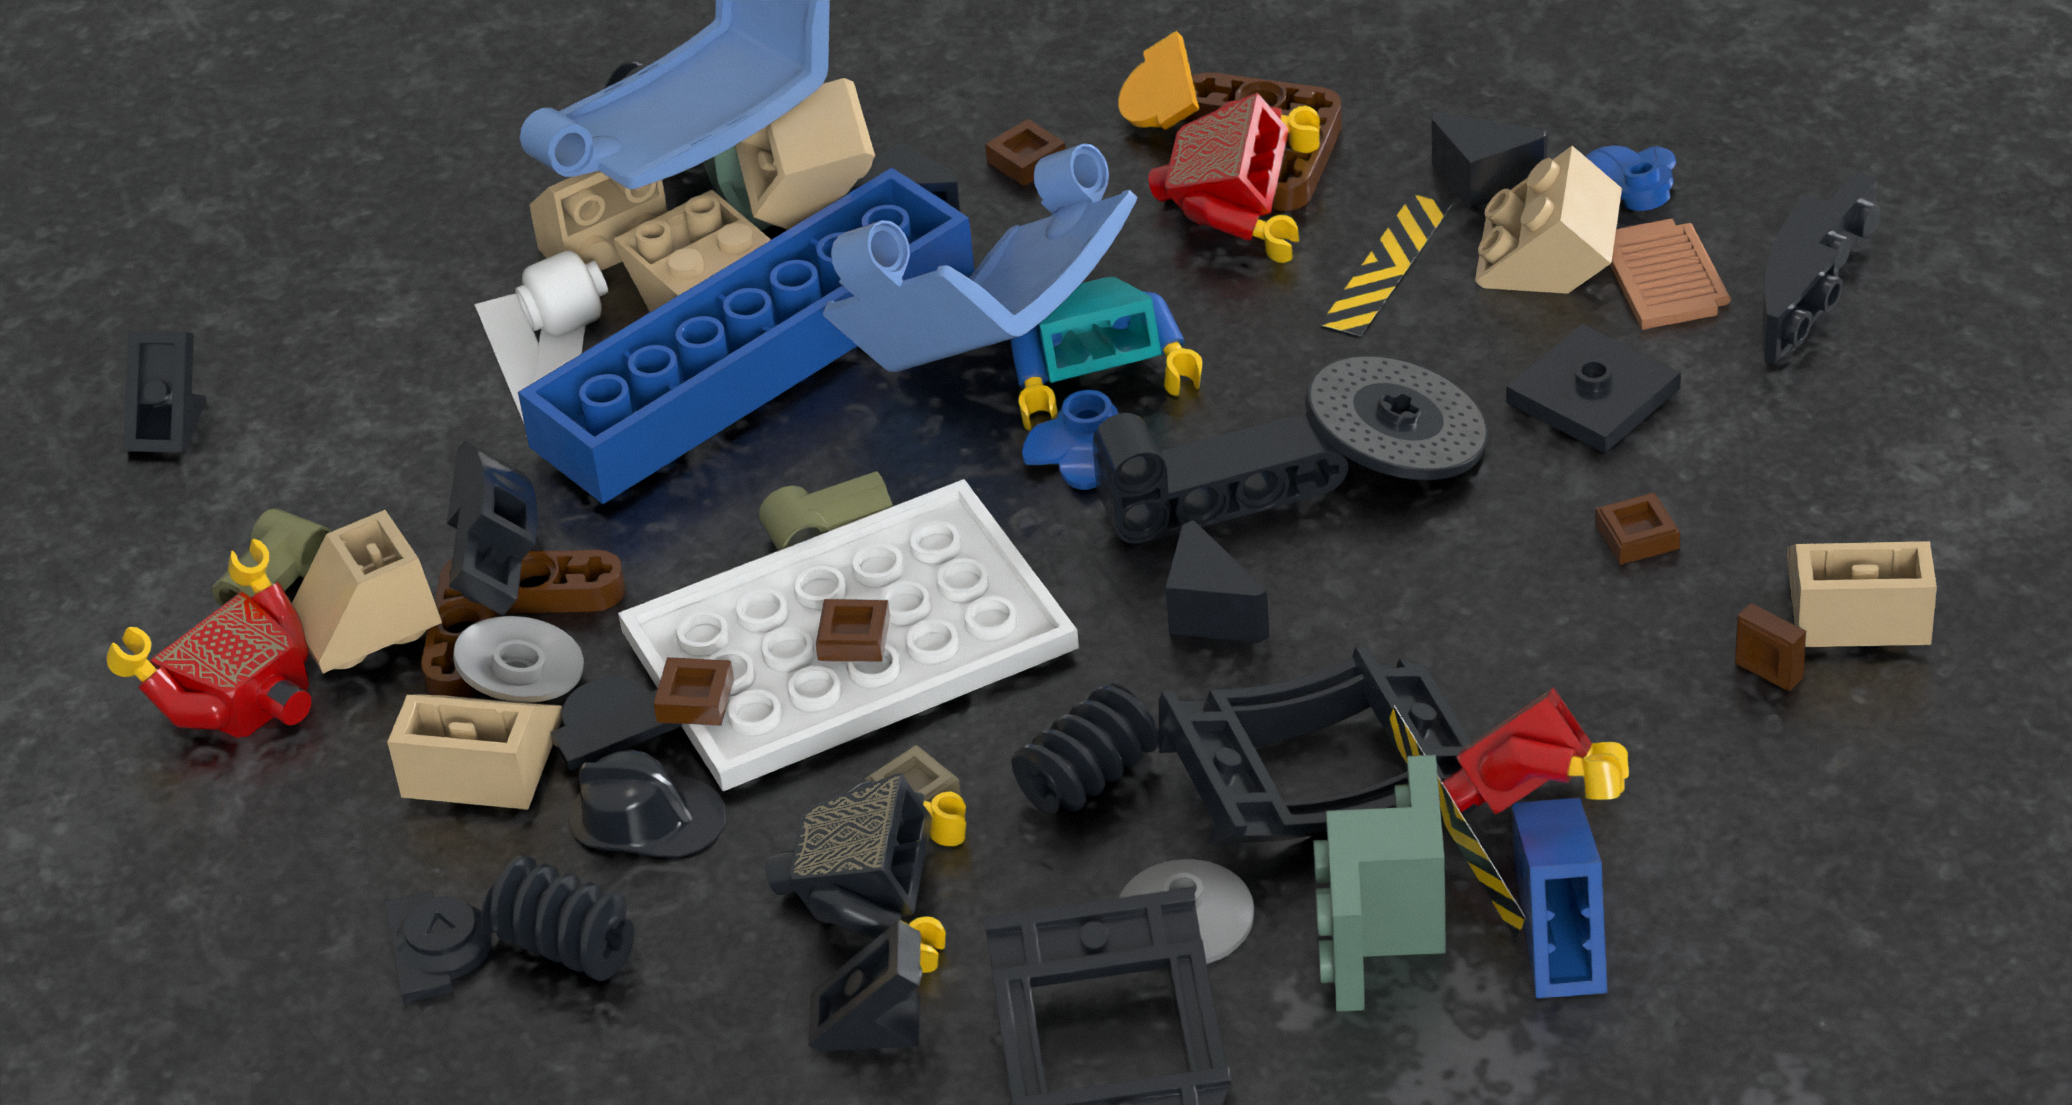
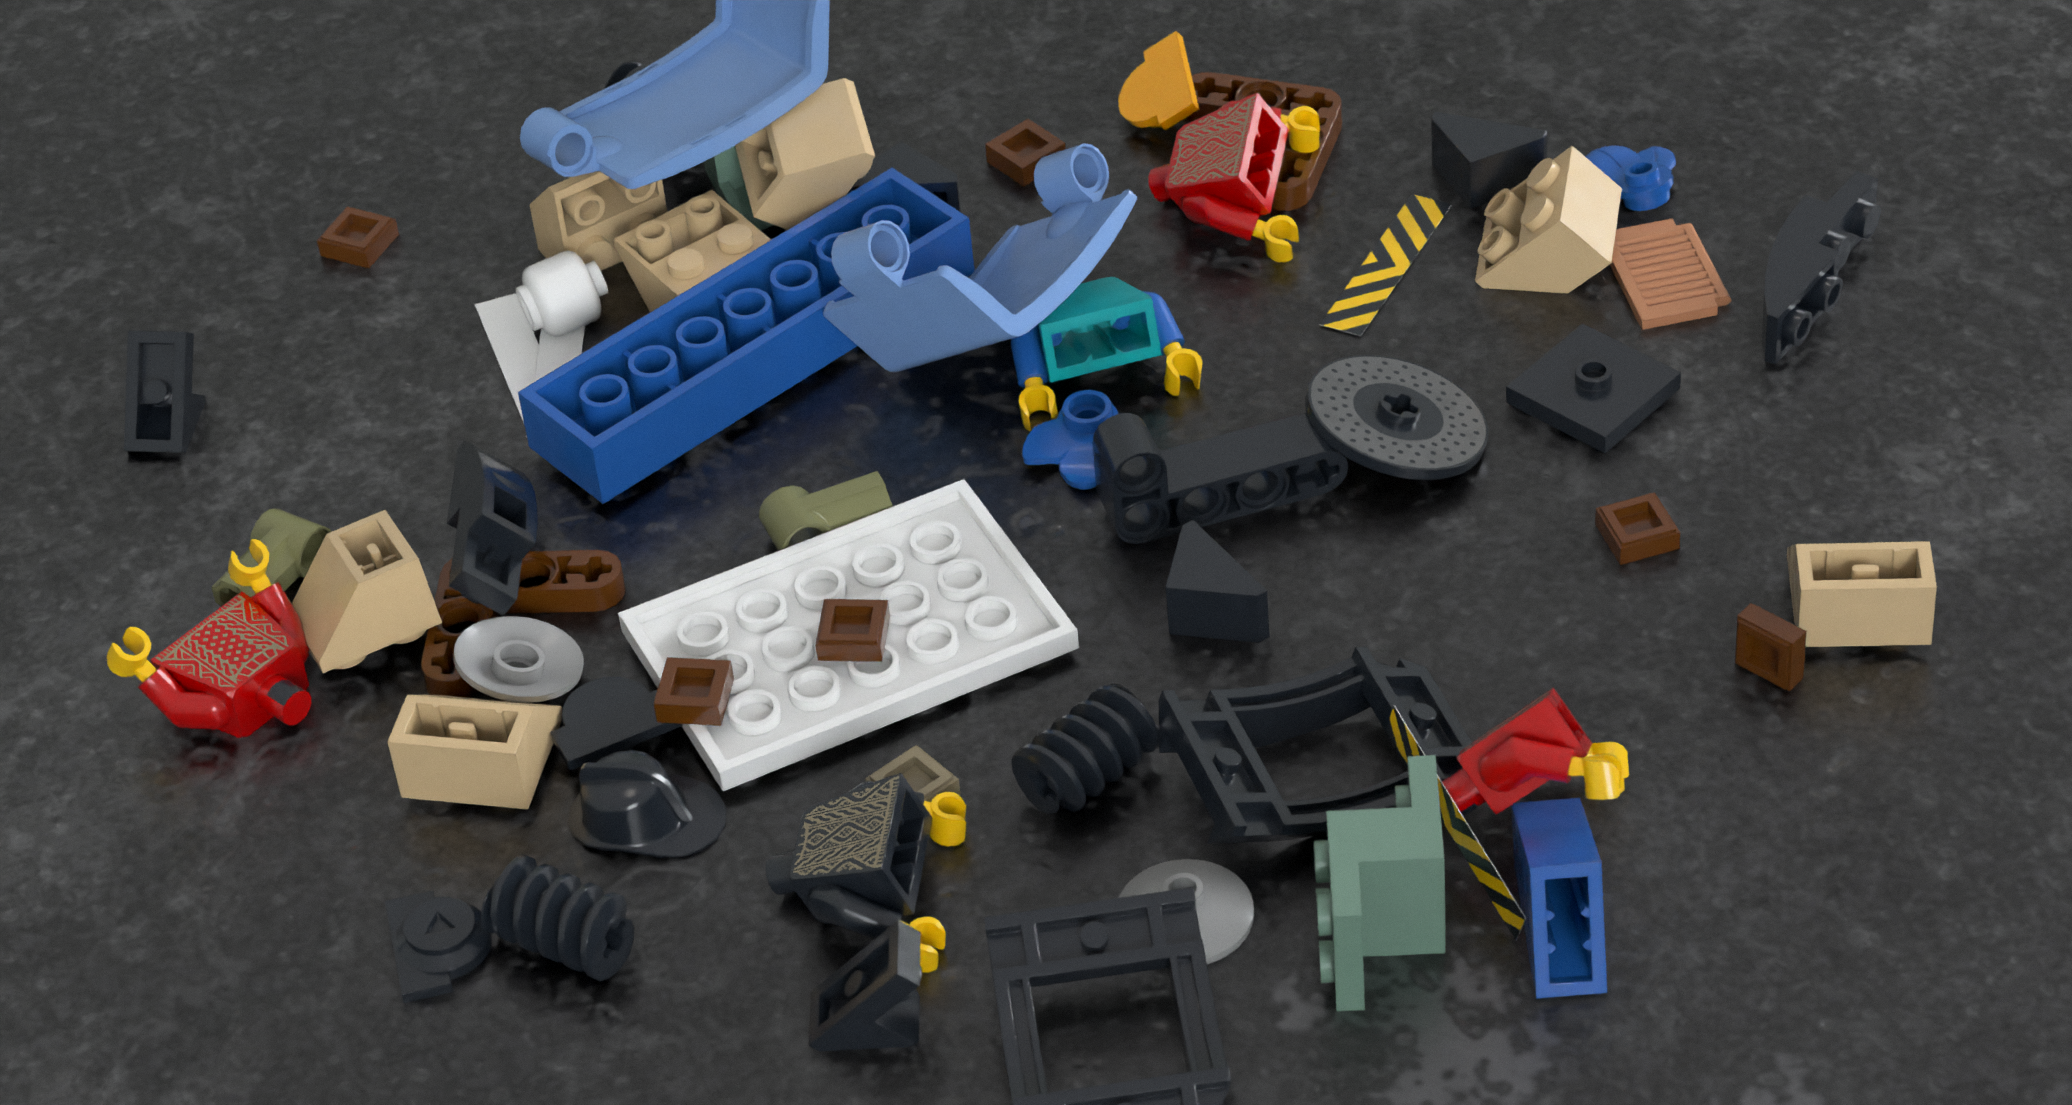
(358, 237): none -> reddish brown tile

